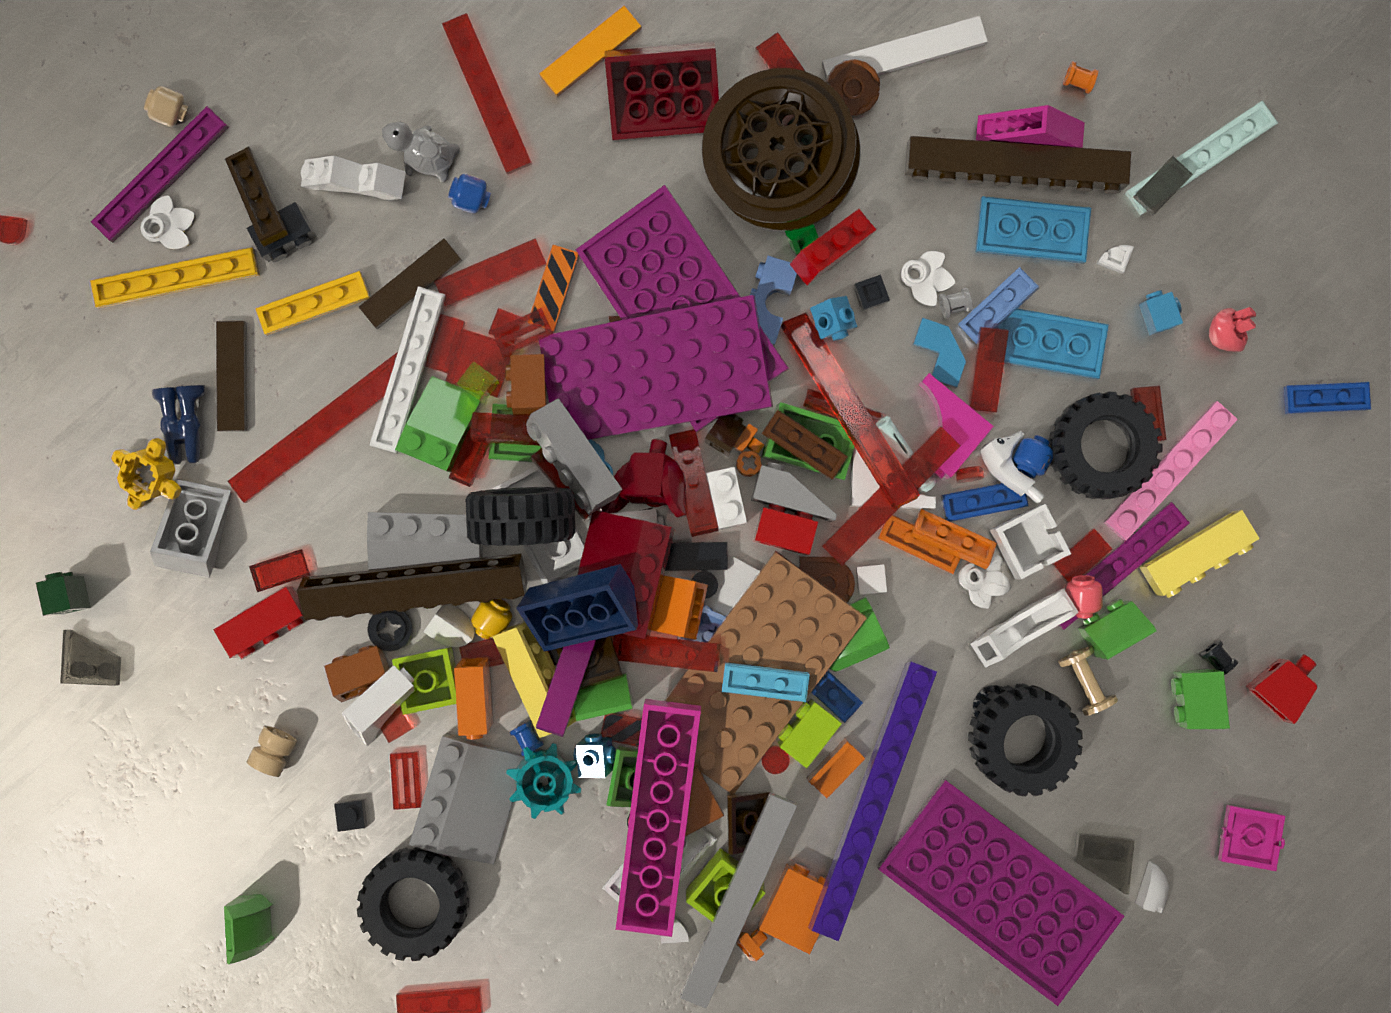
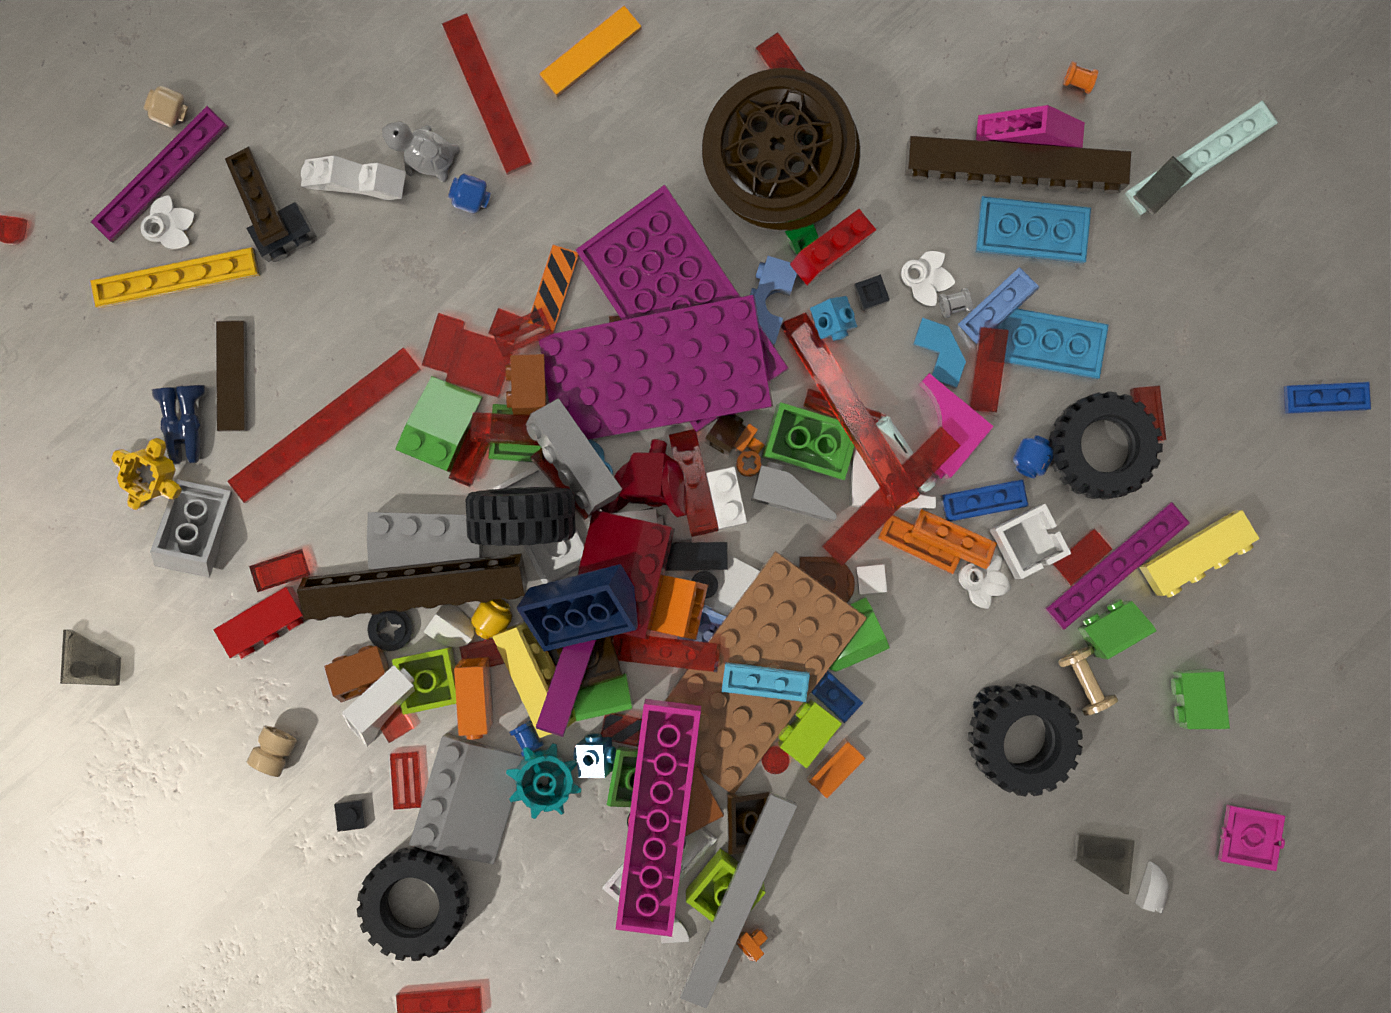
(62, 594): dark green brick -> none
(247, 927): bright green slope -> none
(312, 303): yellow plate -> none
(403, 287): dark brown tile -> none
(407, 369): white tile -> none
(478, 382): clear neon green brick -> none
(491, 273): clear red tile -> none
(661, 89): dark red slope -> none
(786, 530): red brick -> none
(792, 908): orange brick -> none
(804, 444): reddish brown tile -> none
(856, 84): dark orange tile -> none
(872, 801): dark purple brick -> none
(917, 47): white tile -> none
(969, 474): clear red tile -> none
(998, 460): white animal -> none
(1000, 892): magenta plate -> none
(1023, 627): white arch -> none
(1085, 595): coral head -> none
(1116, 258): white tile -> none
(1161, 312): dark azure brick -> none
(1171, 470): bright pink plate -> none
(1219, 657): black bush -> none
(1230, 329): coral piece -> none
(1285, 687): red torso -> none

